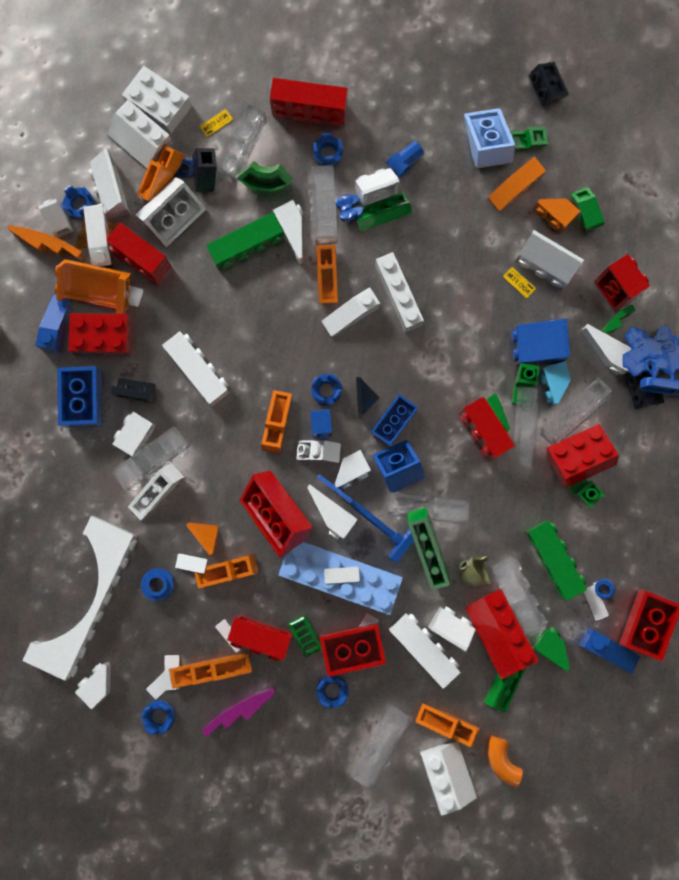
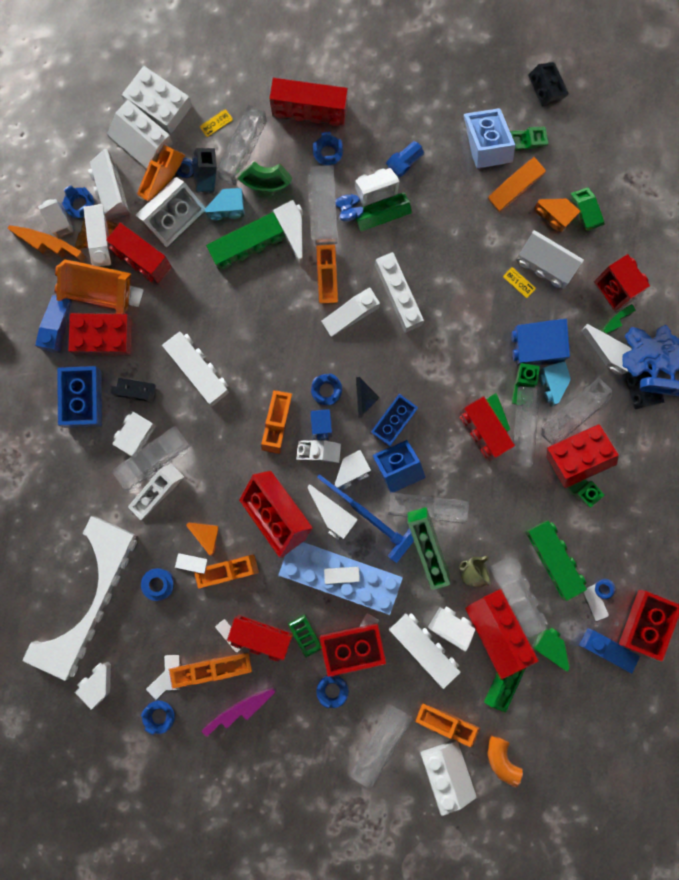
(226, 204): none -> medium azure slope

